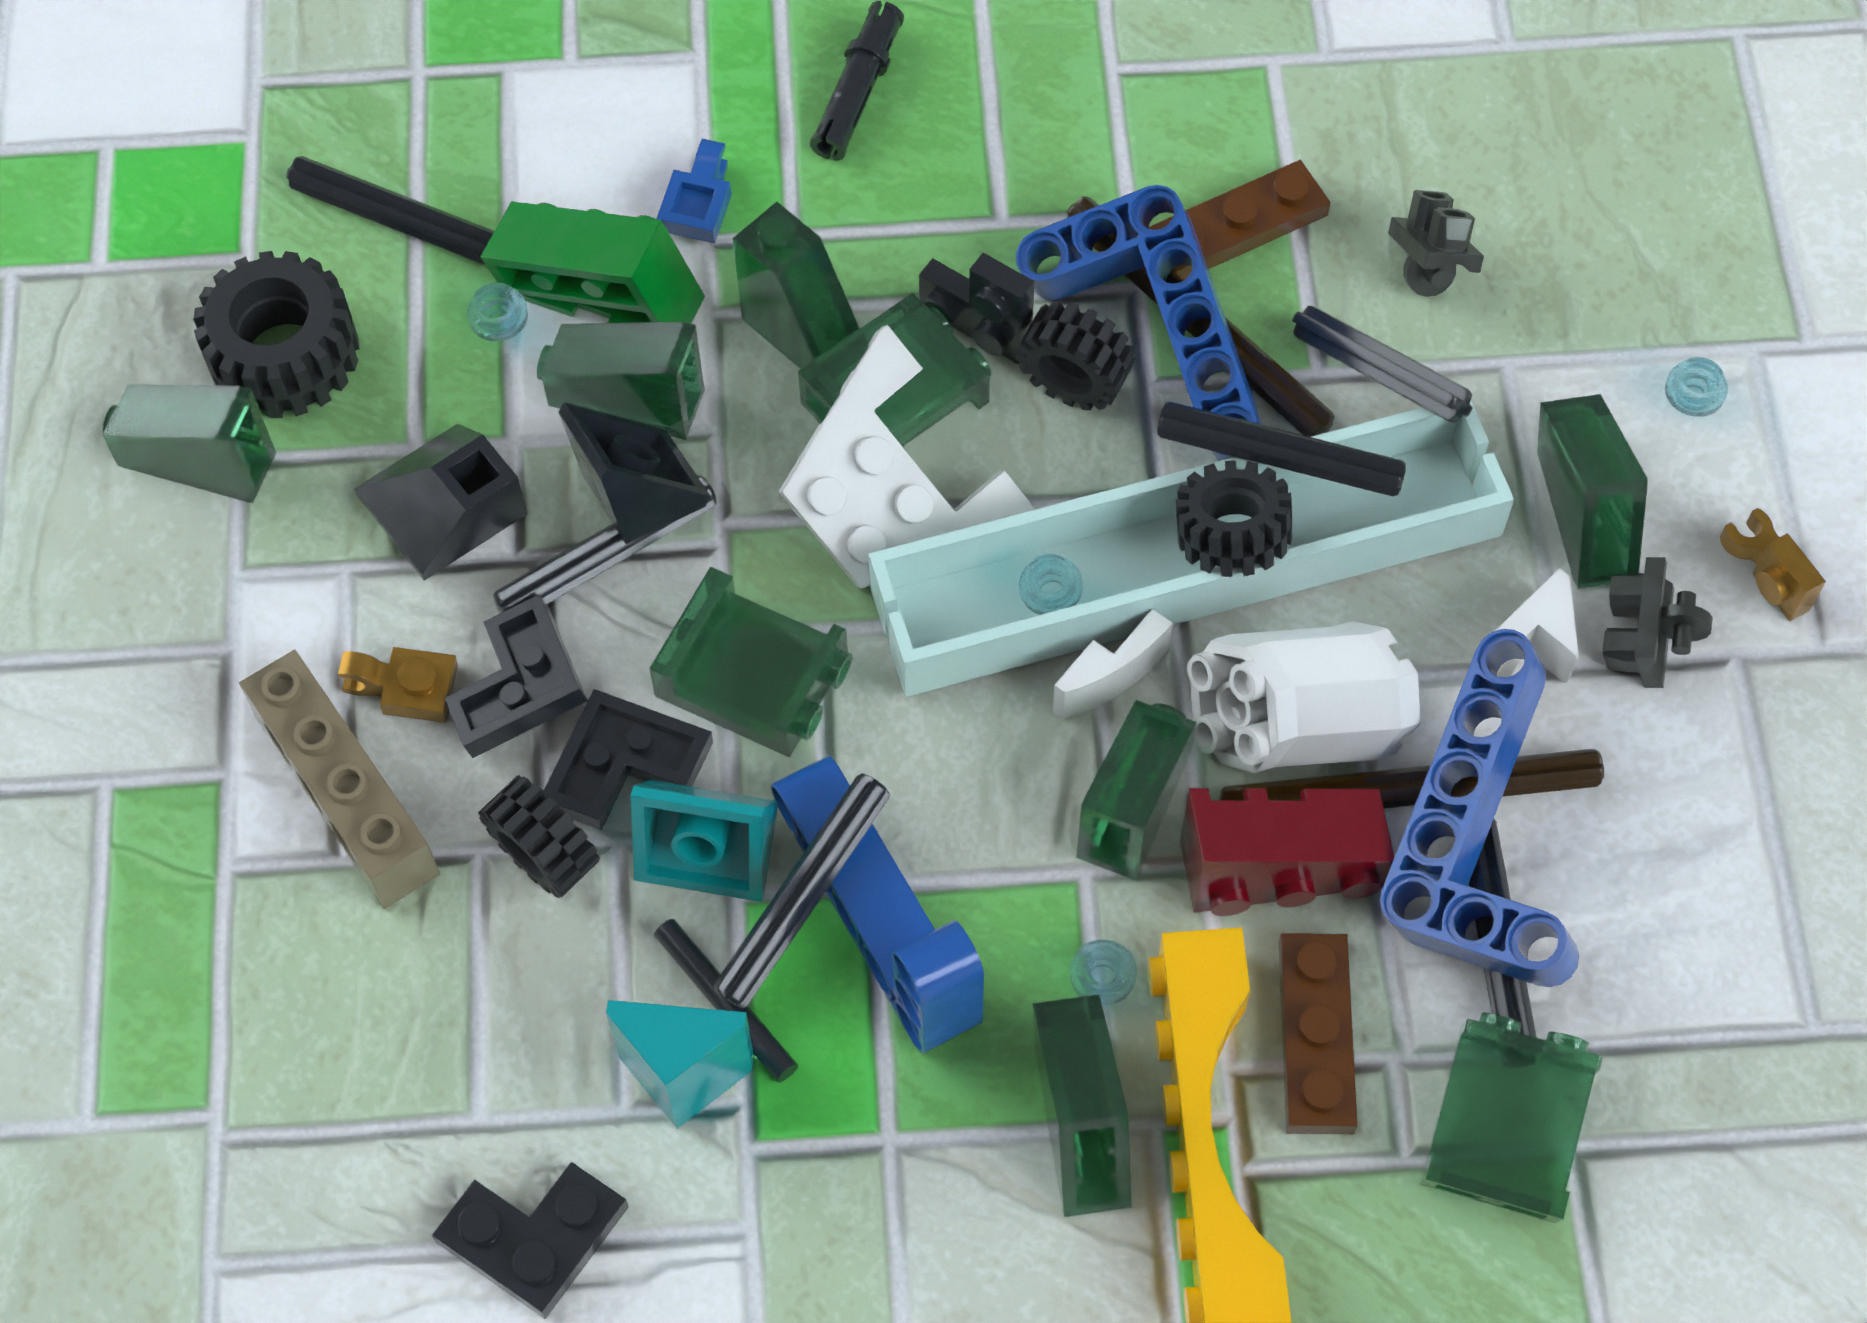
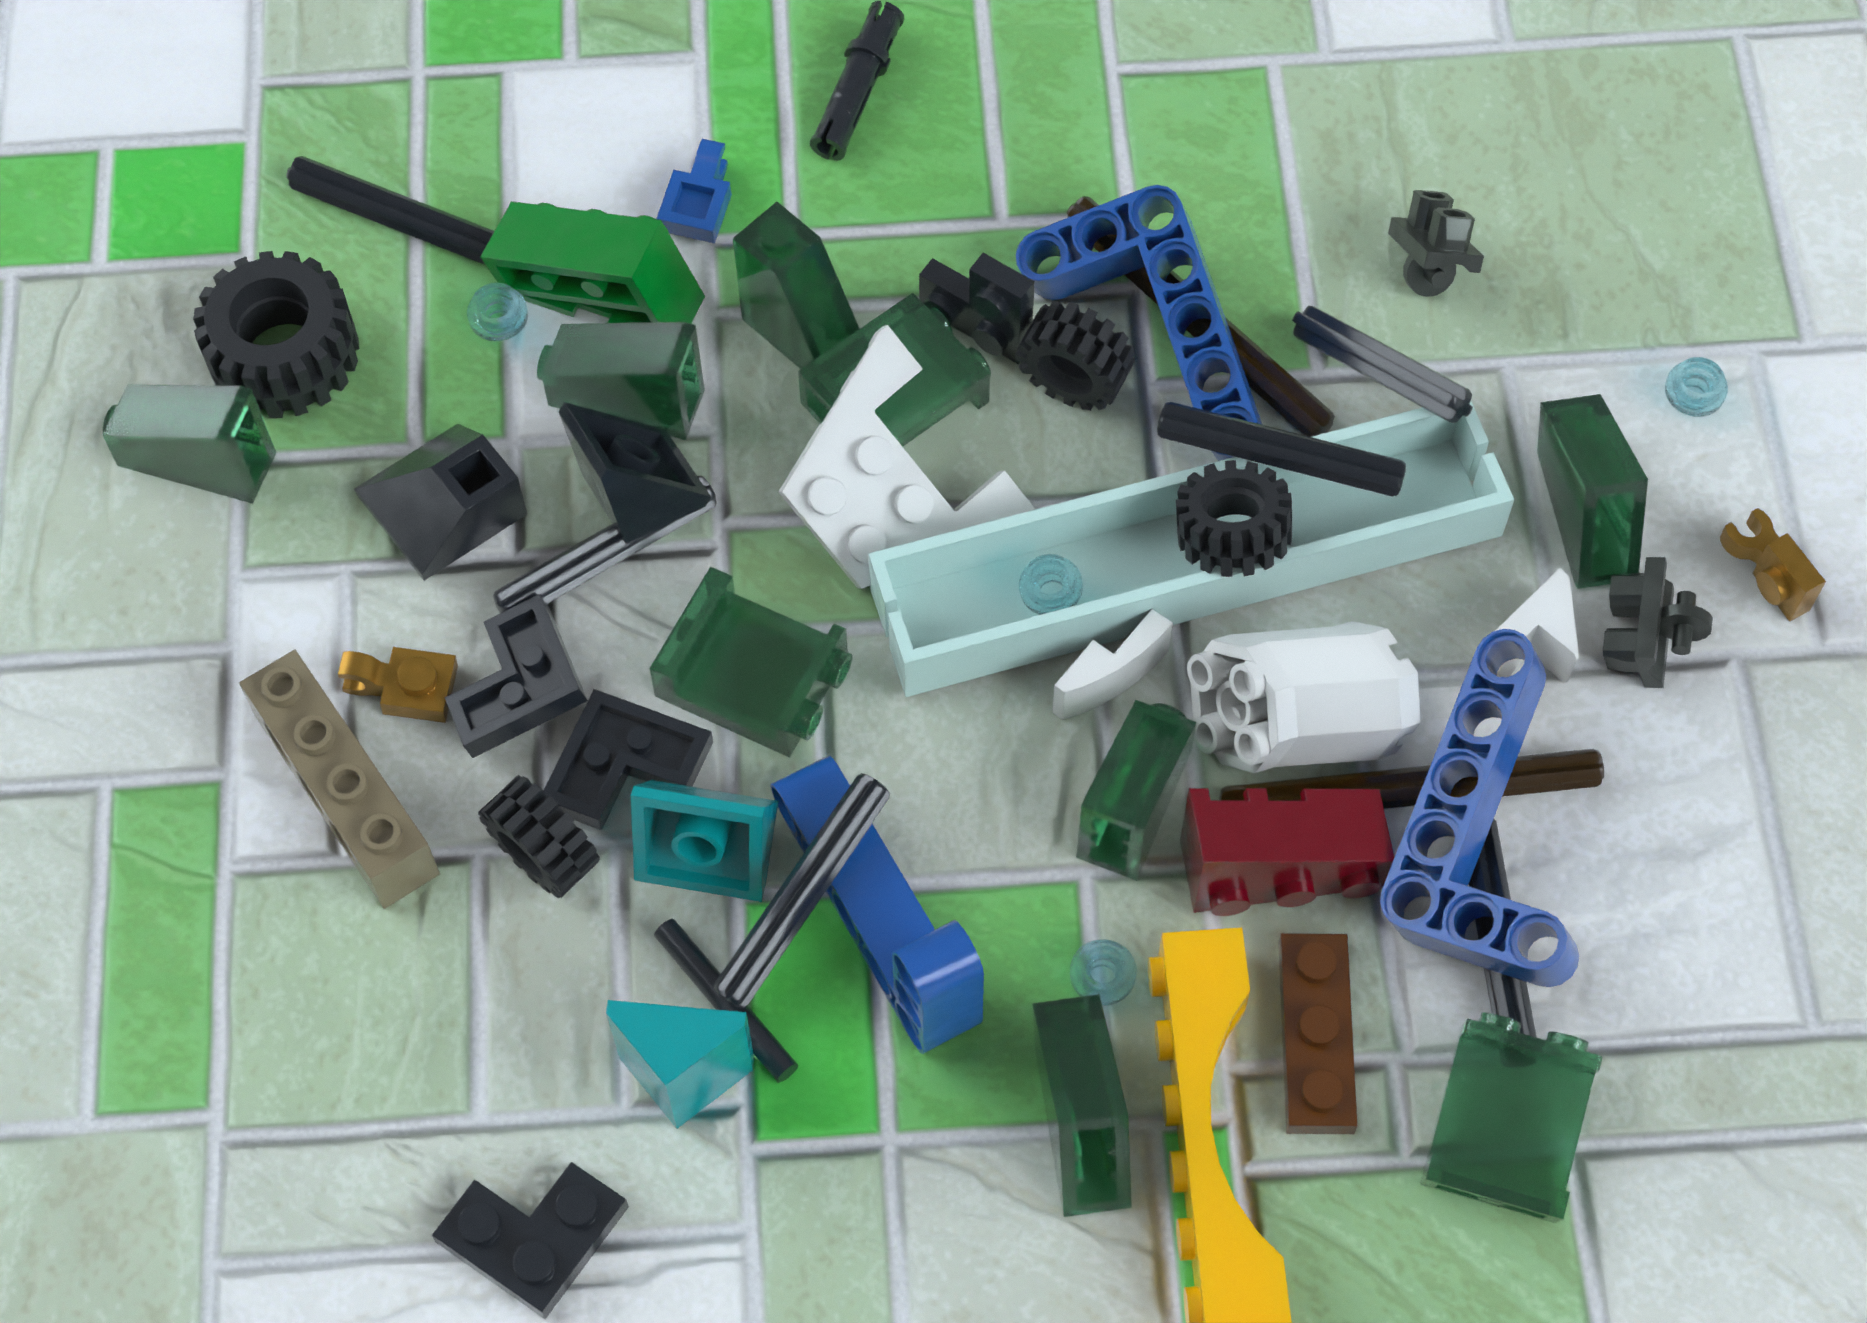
(1254, 214): reddish brown plate -> none

